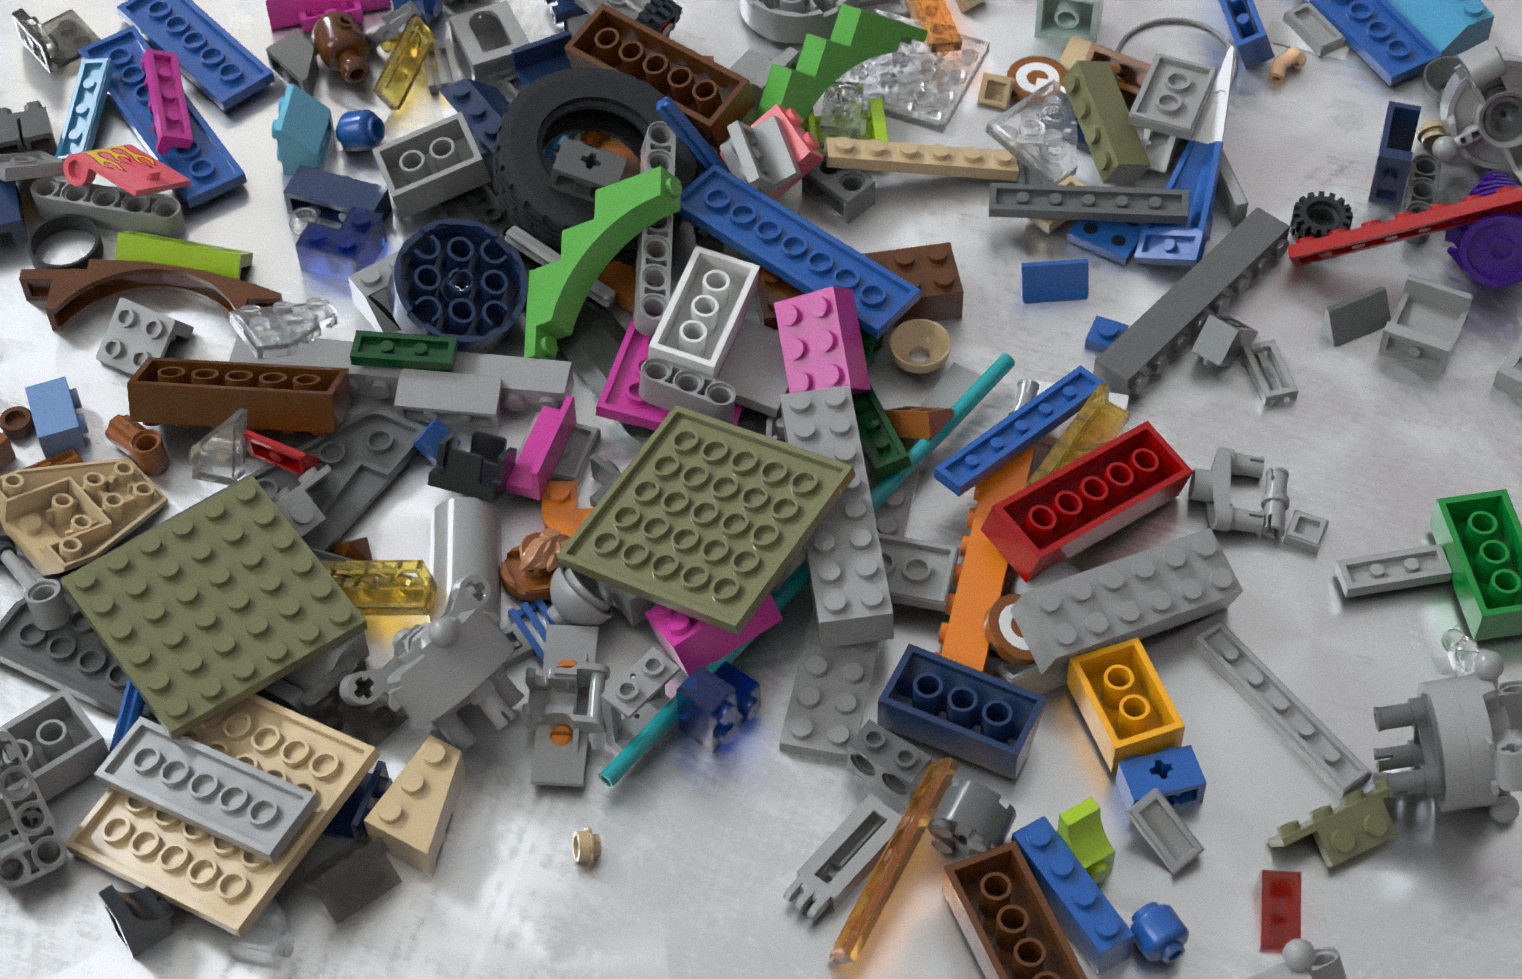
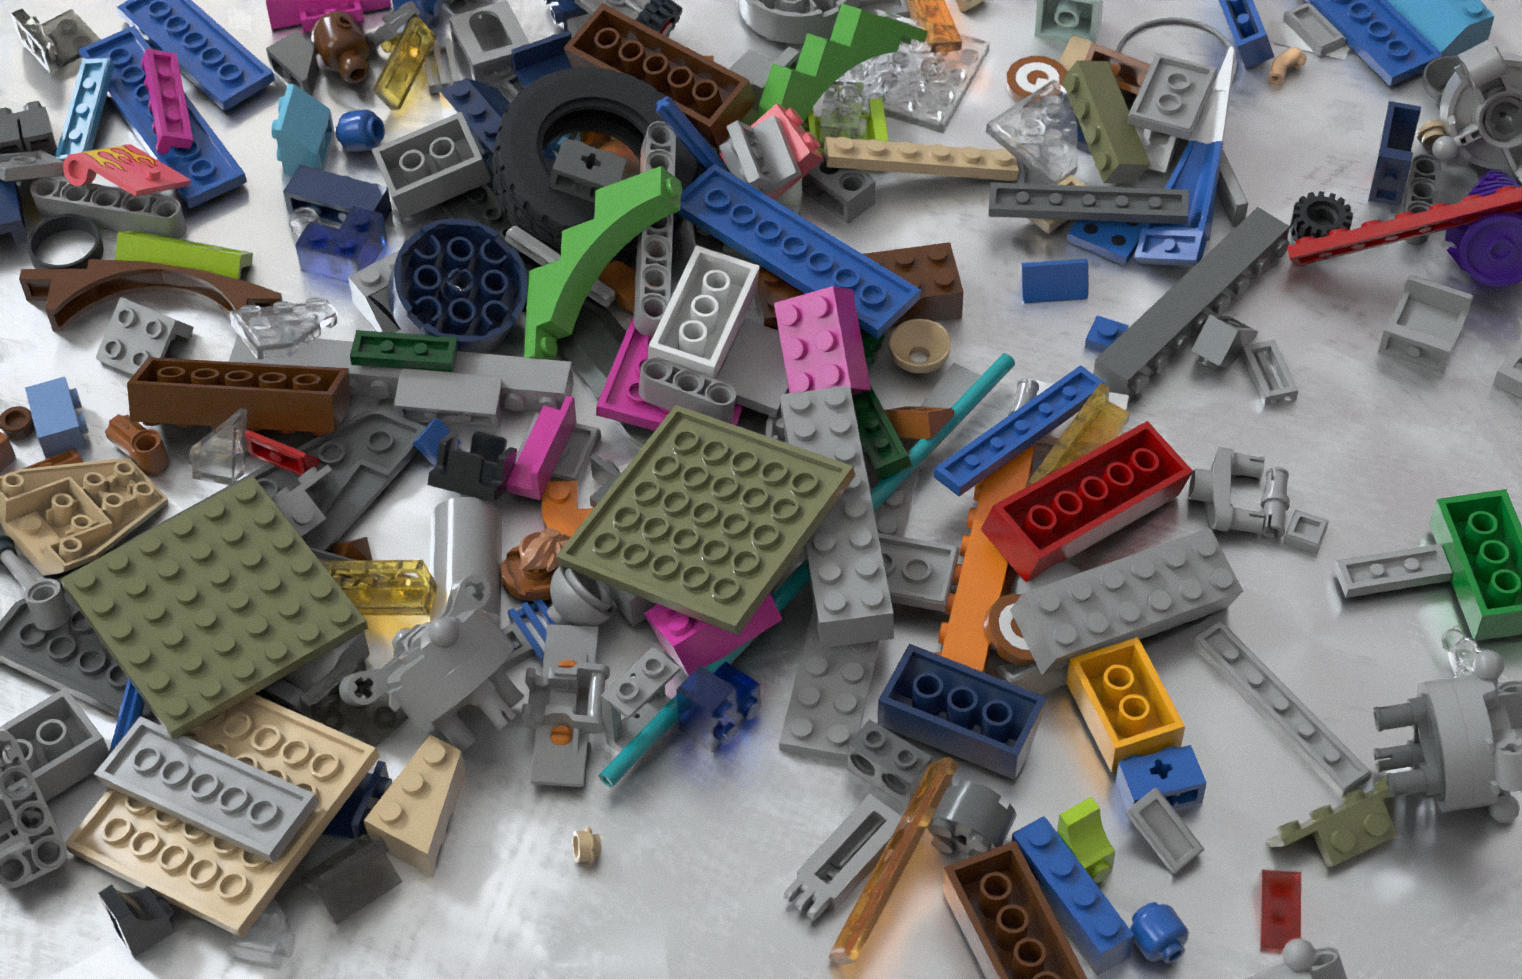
(995, 90): tan slope -> none
(1356, 317): dark grey slope -> none

